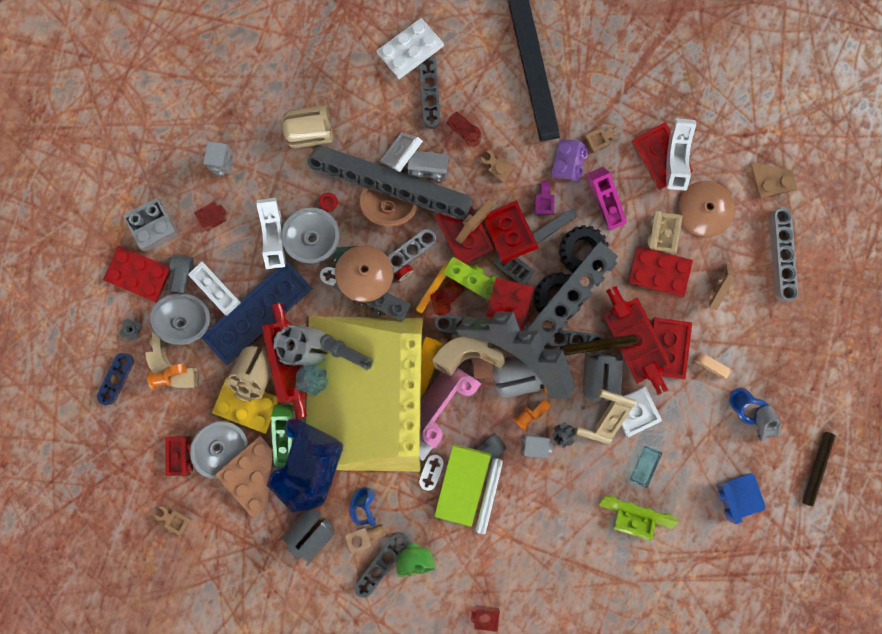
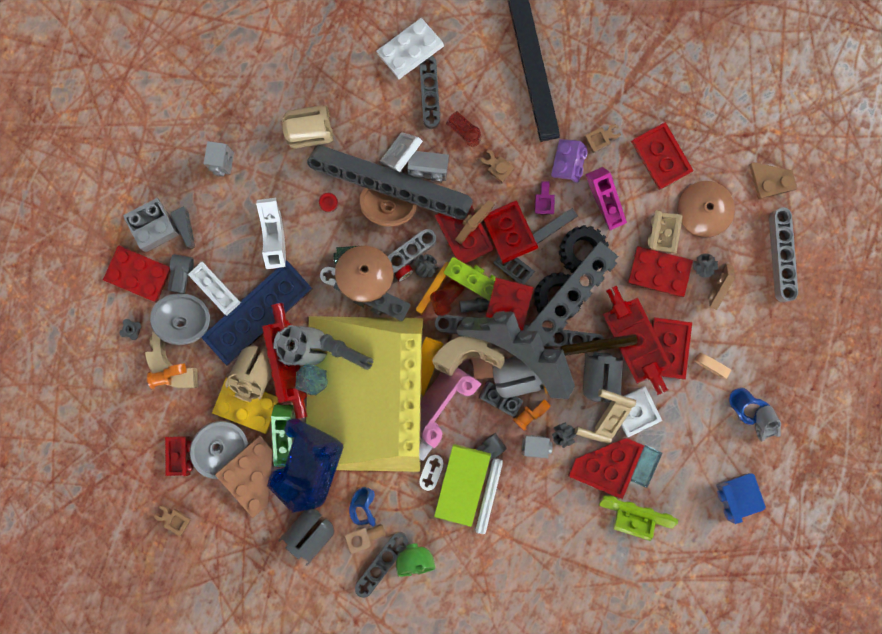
(107, 381): dark blue beam -> none
(183, 224): none -> dark grey slope
(211, 216): clear red brick -> none
(308, 224): light grey dish -> none
(425, 266): none -> dark grey gear
(474, 305): none -> dark grey pin
(492, 624): clear red brick -> none
(508, 405): none -> dark grey slope
(608, 467): none -> red plate
(678, 154): white arch -> none
(705, 265): none -> dark grey gear
(819, 469): dark brown axle -> none

